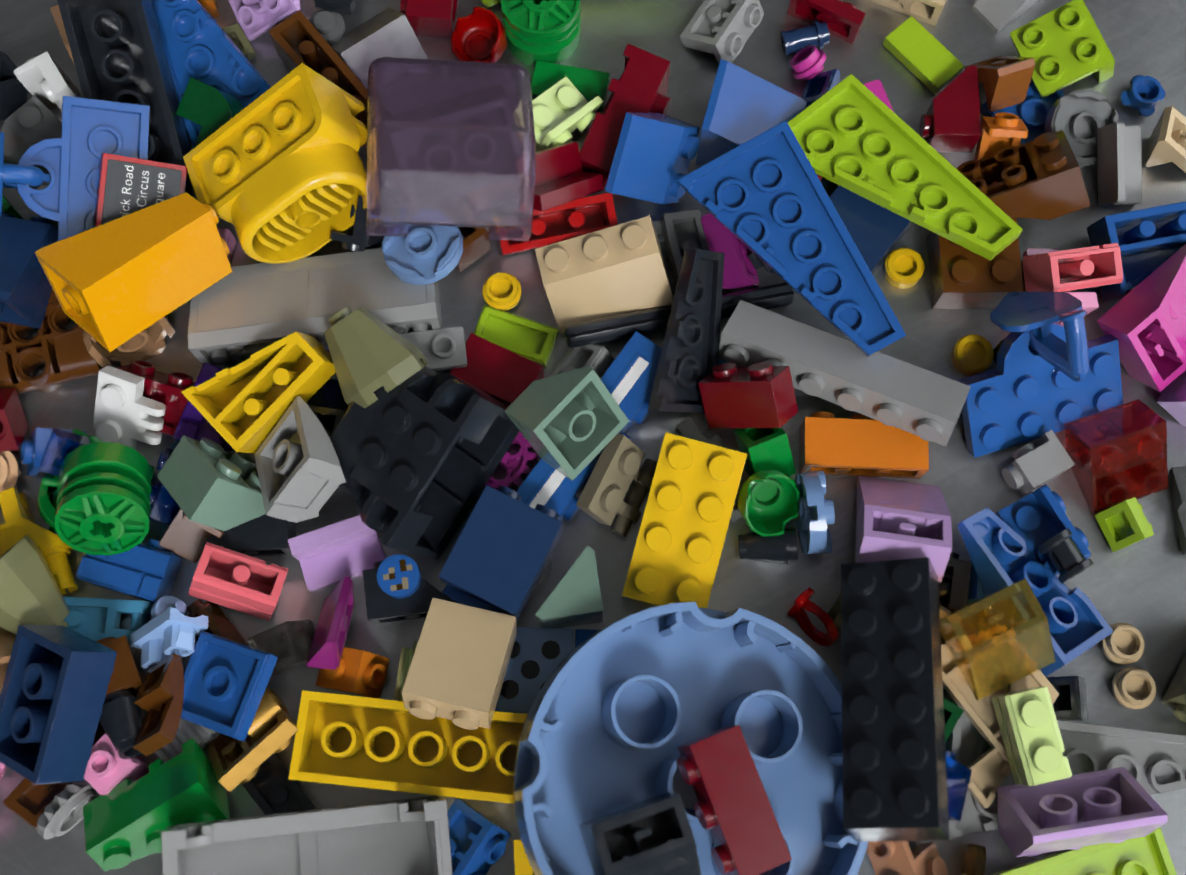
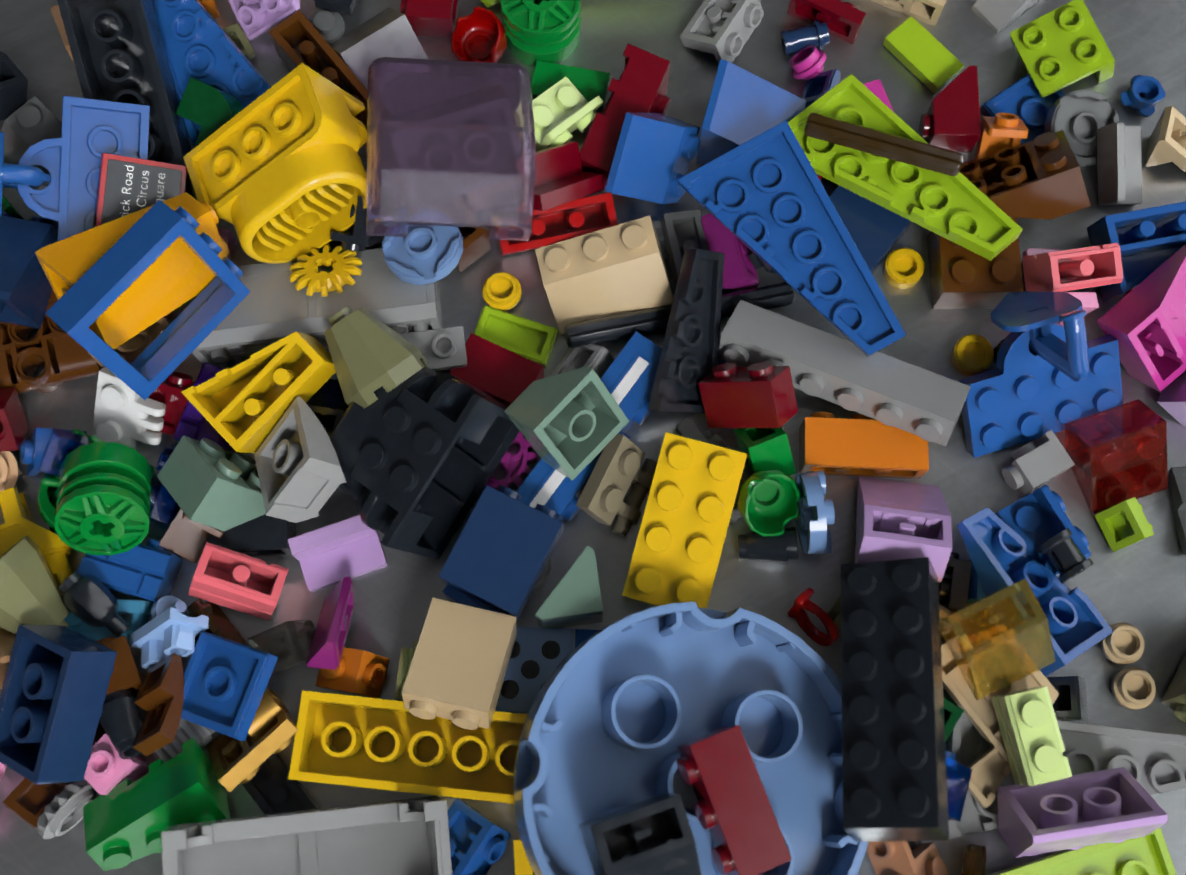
(46, 80): white bracket -> none
(92, 602): none -> black plant
(121, 267): none -> blue window
(308, 274): none -> yellow gear
(386, 609): black slope -> none
(399, 576): blue tile -> none
(883, 144): none -> dark brown axle
(1005, 80): dark orange slope -> none

